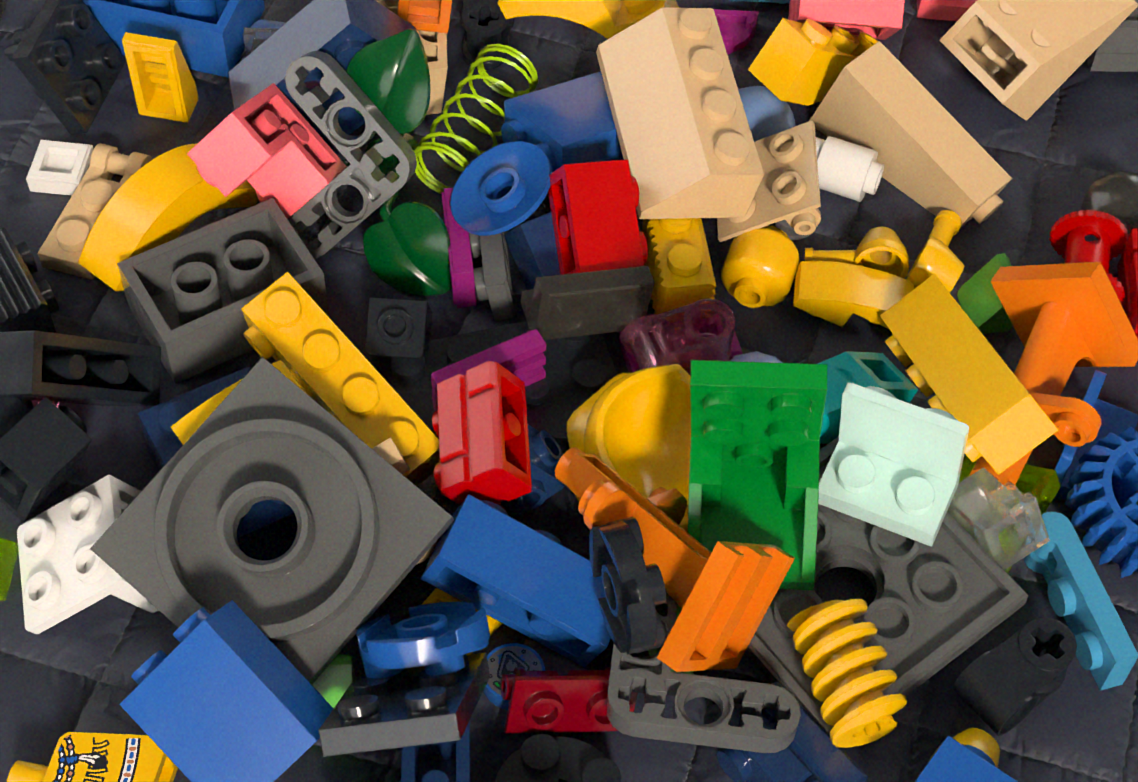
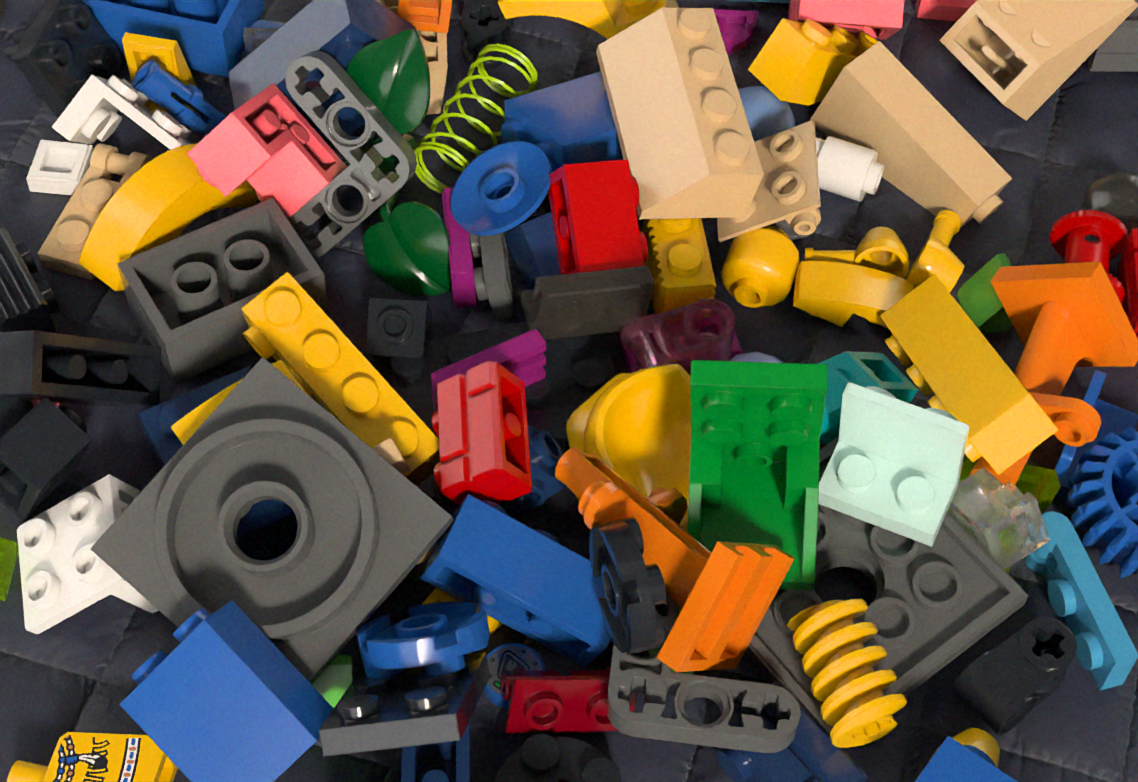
(95, 116): none -> white bracket
(158, 86): none -> blue pin

